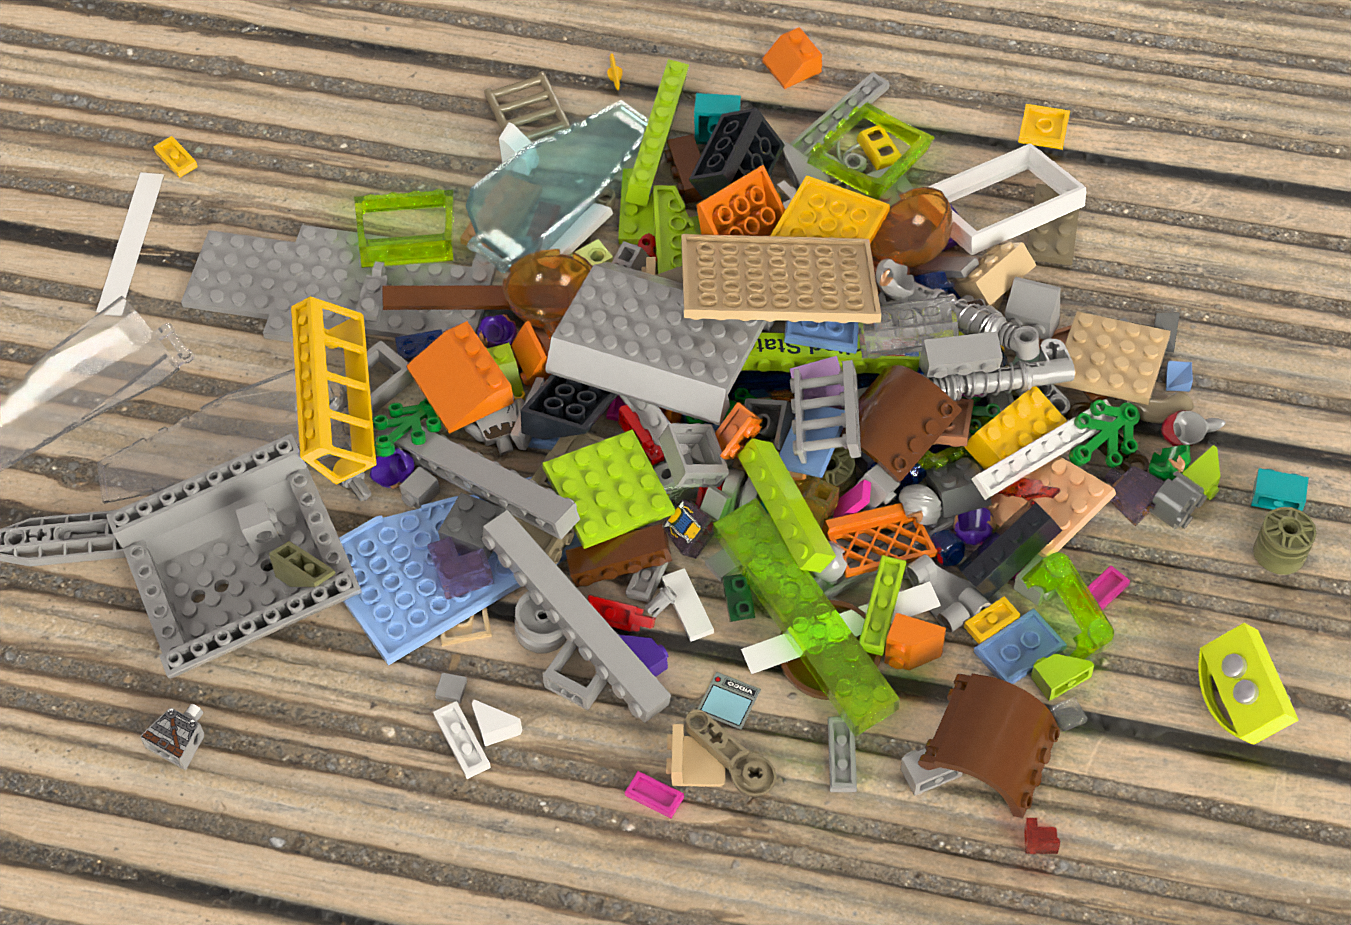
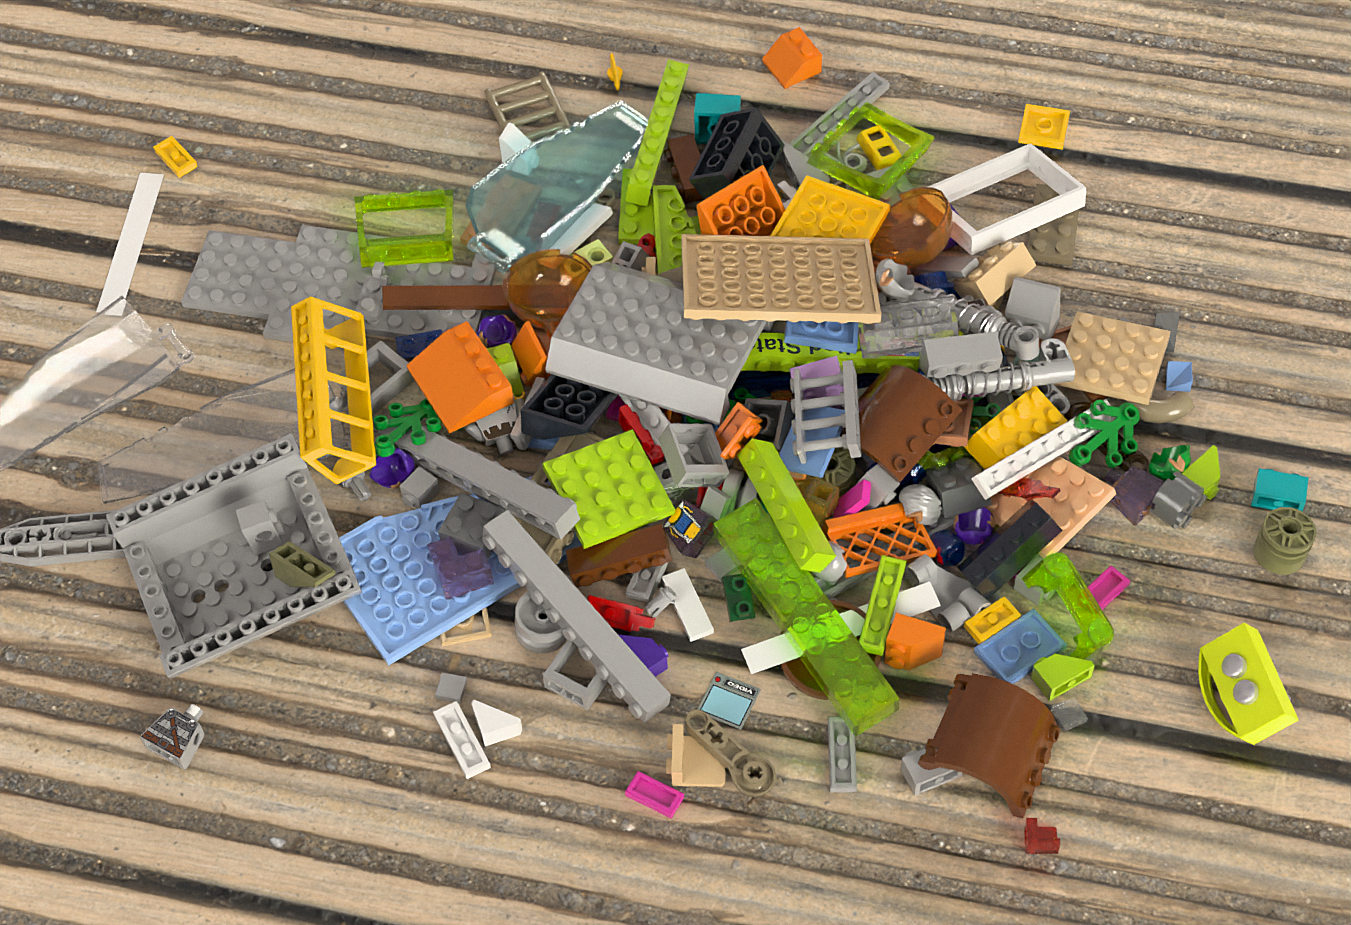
(1188, 427): light grey hair -> none

